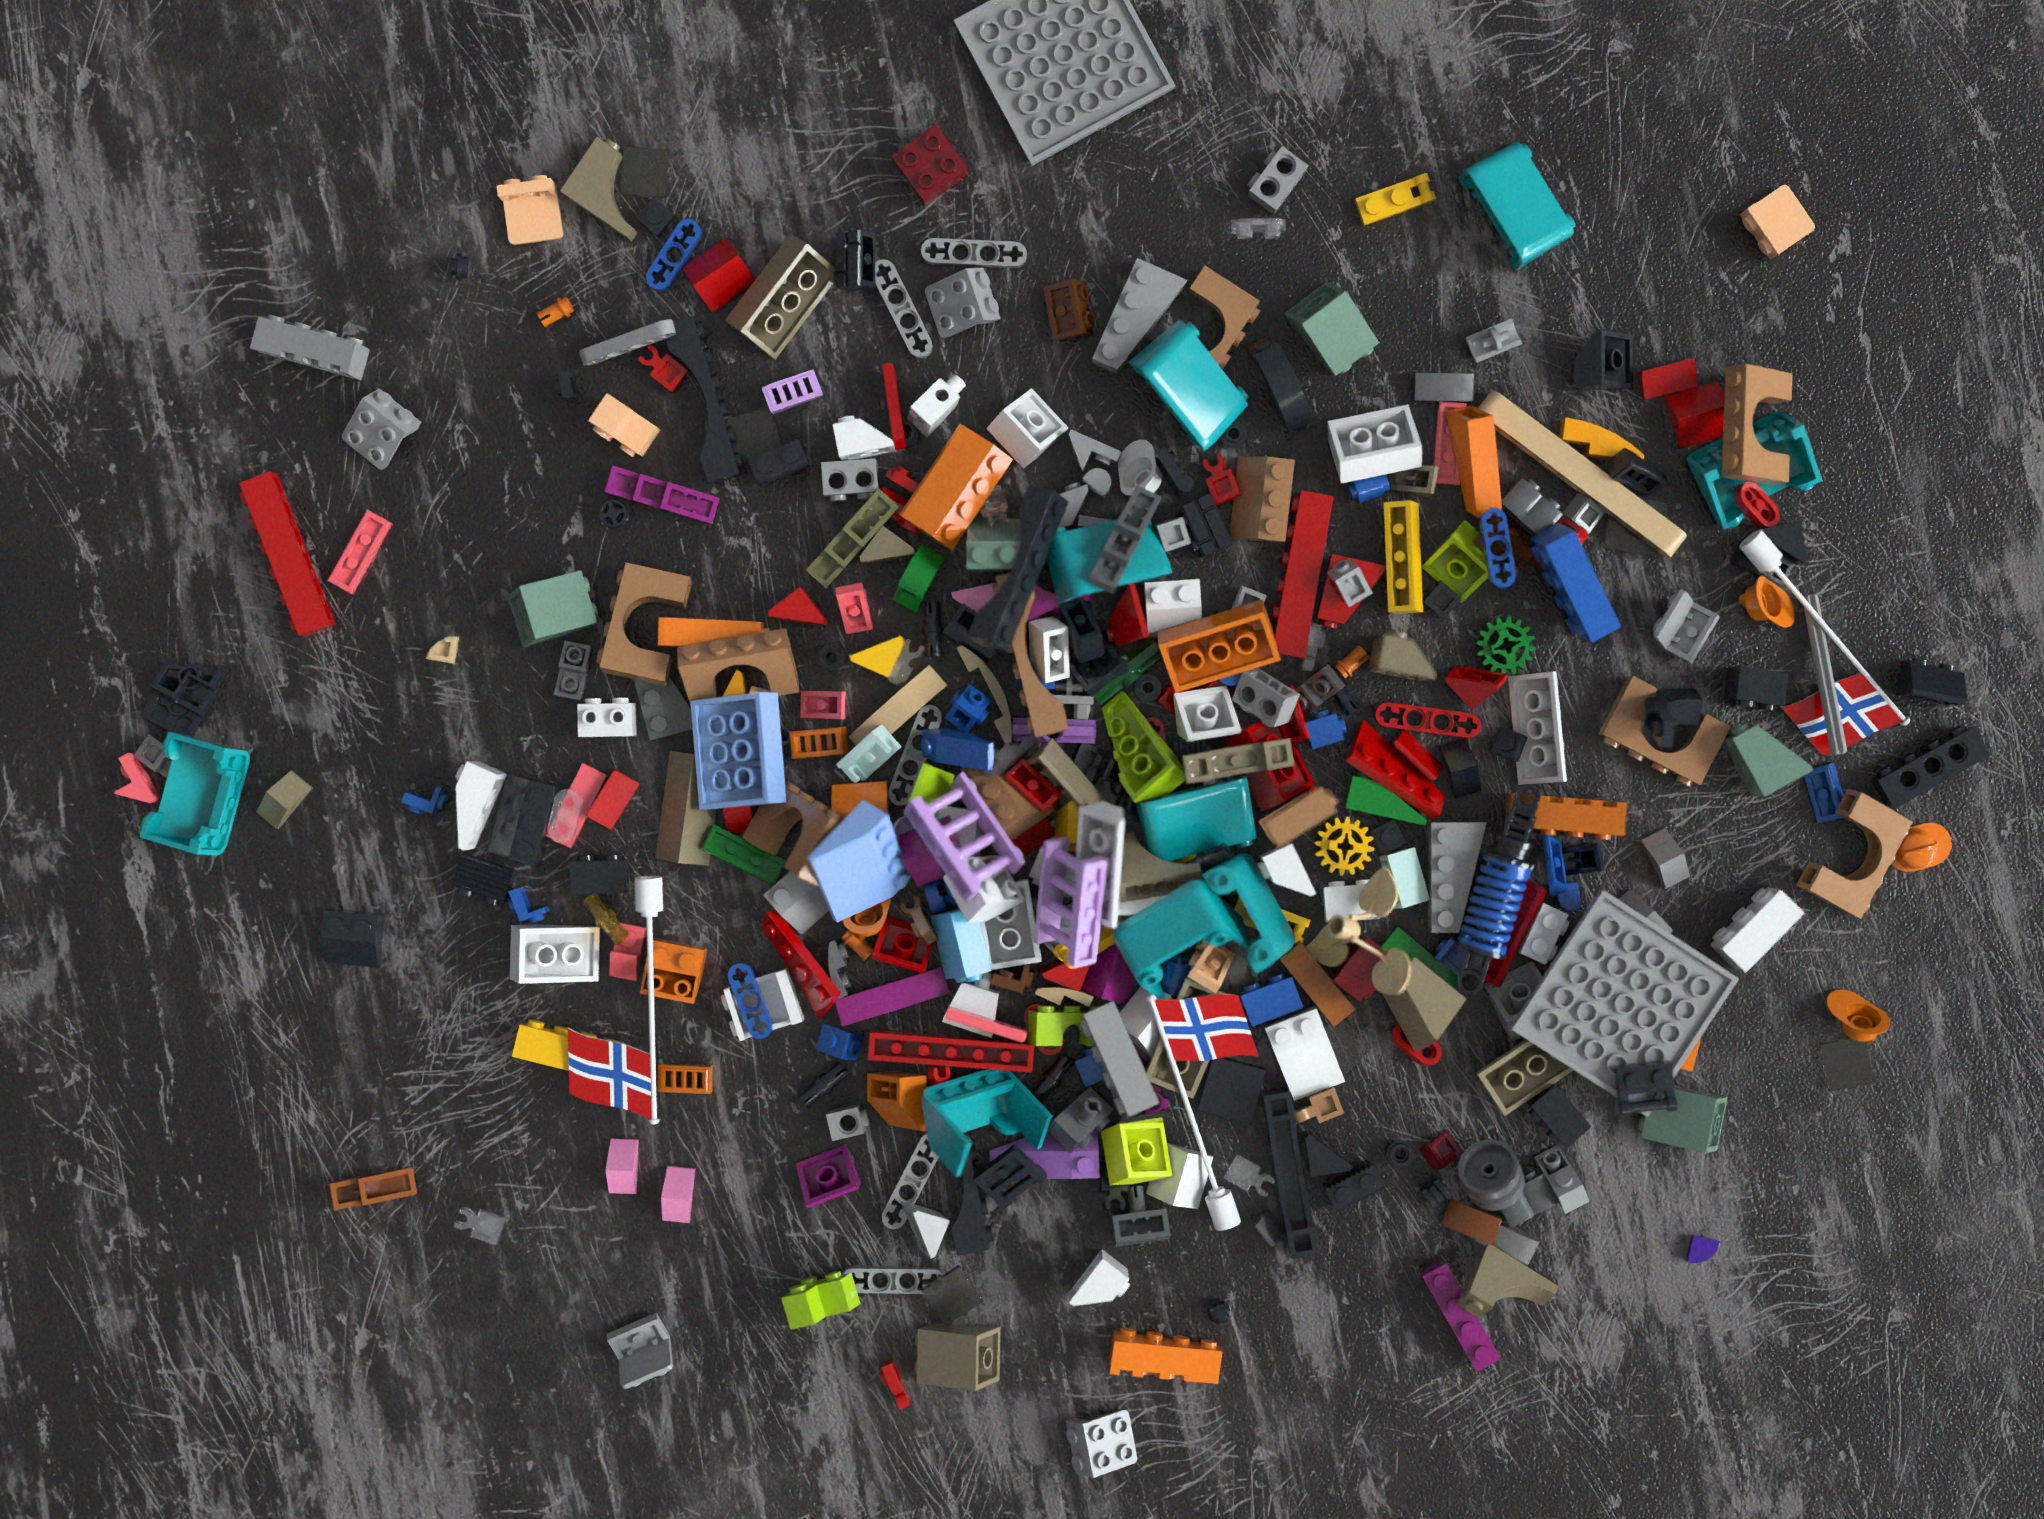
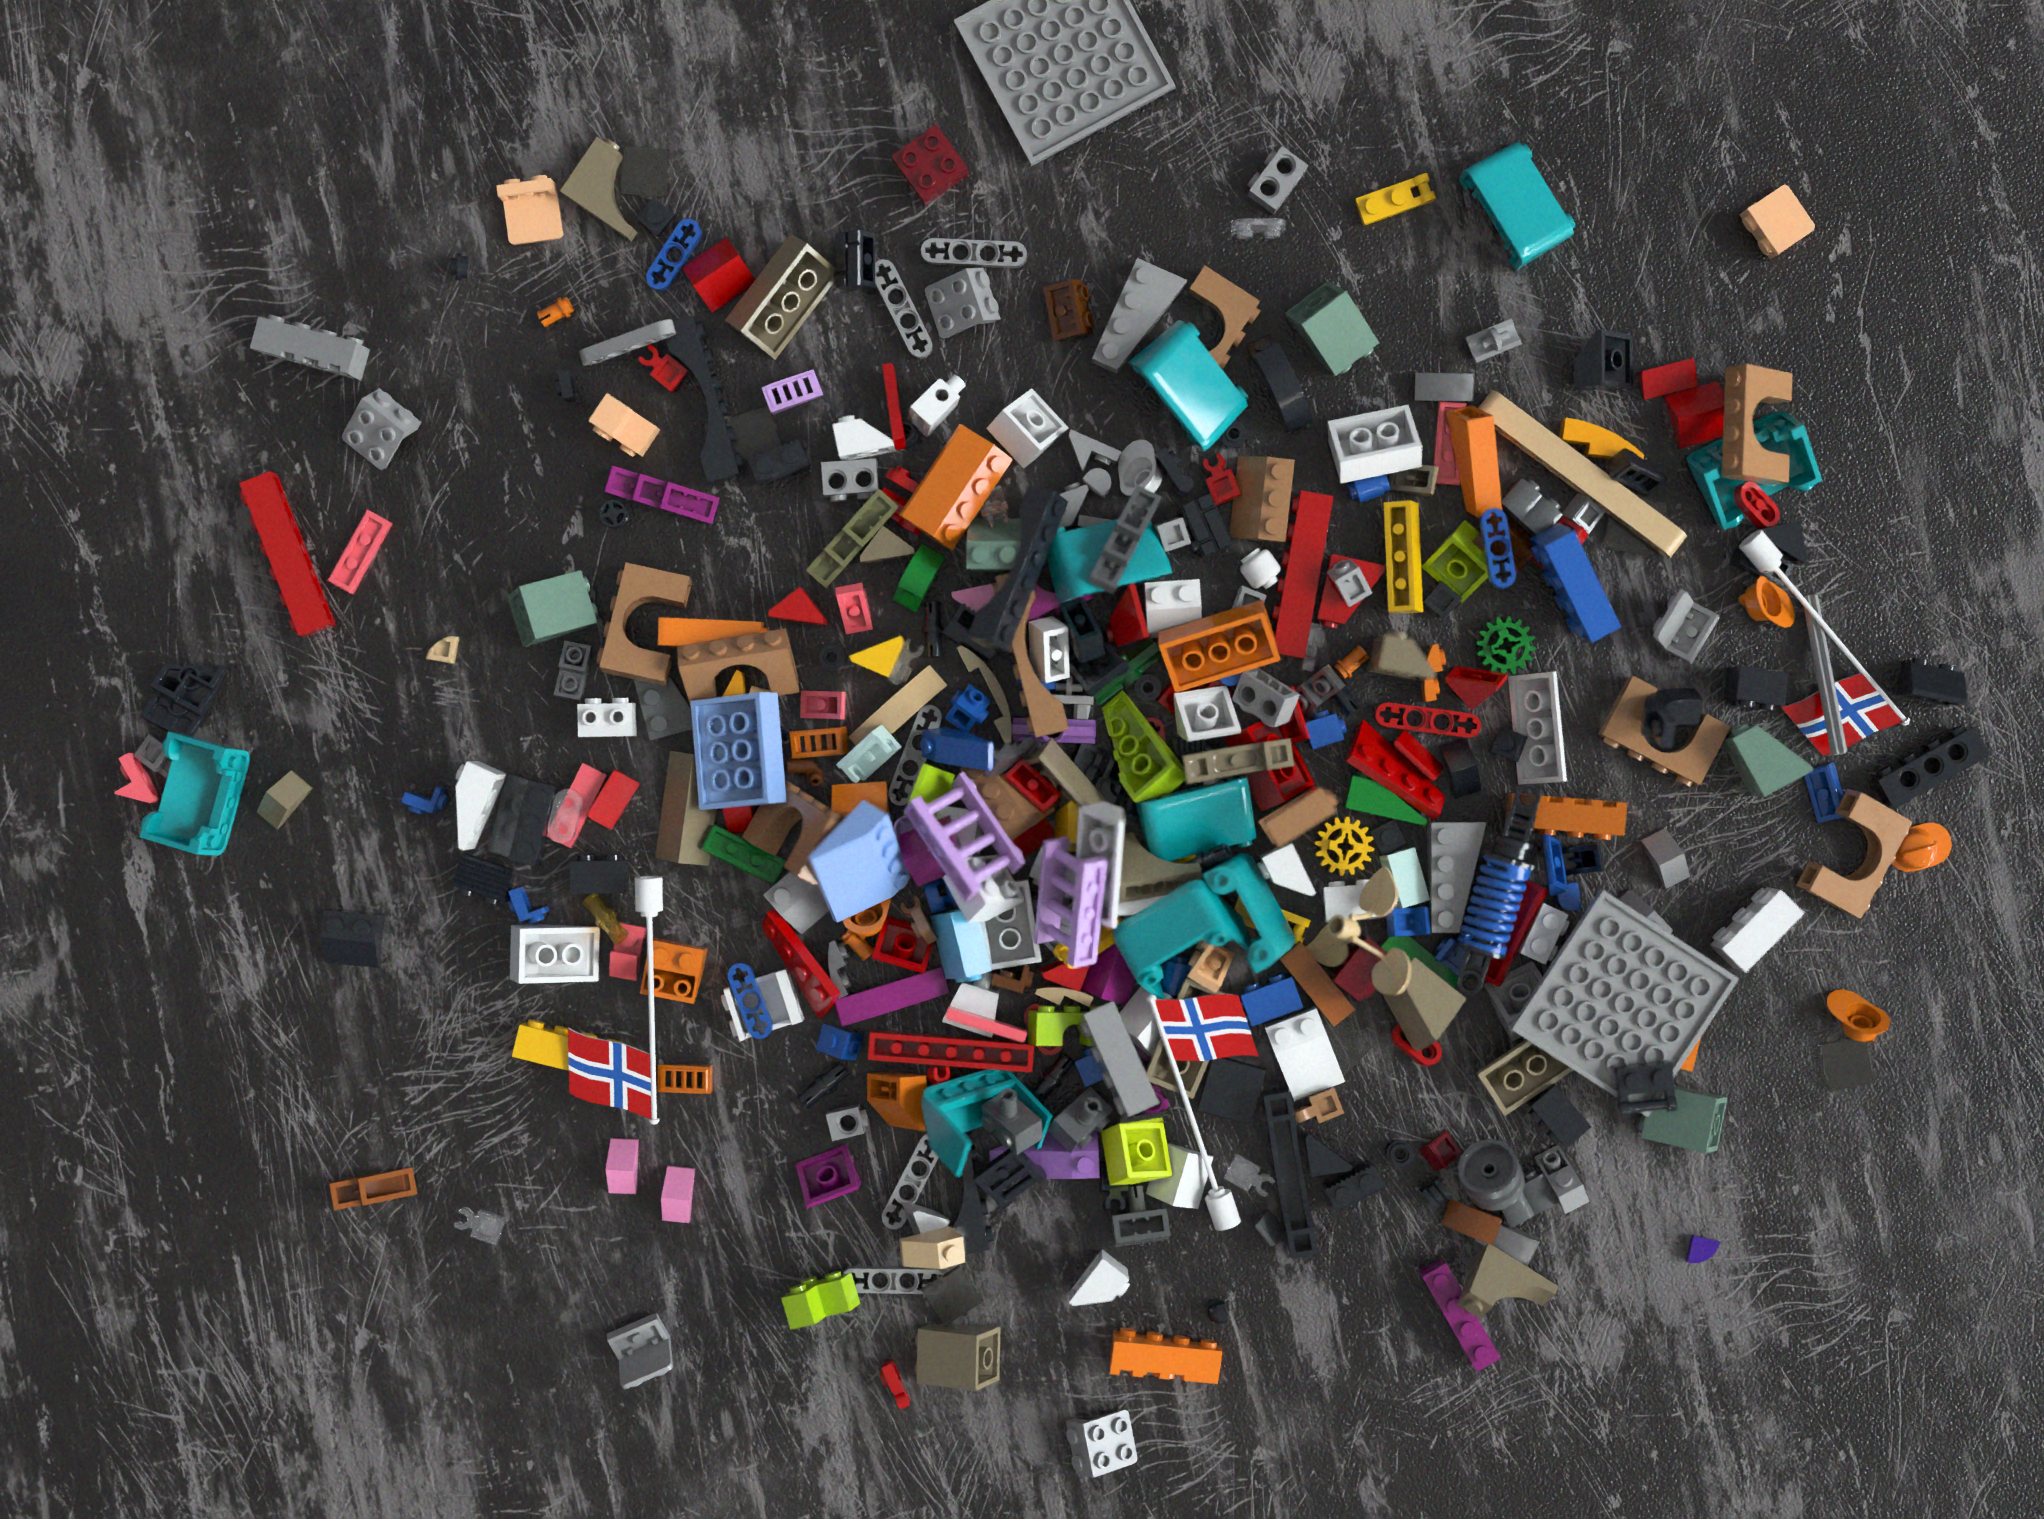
(809, 769): none -> reddish brown arm
(933, 1249): none -> tan slope
(1011, 1121): none -> dark grey brick
(1260, 568): none -> white head
(1408, 922): none -> blue bracket
(1436, 659): none -> orange slope

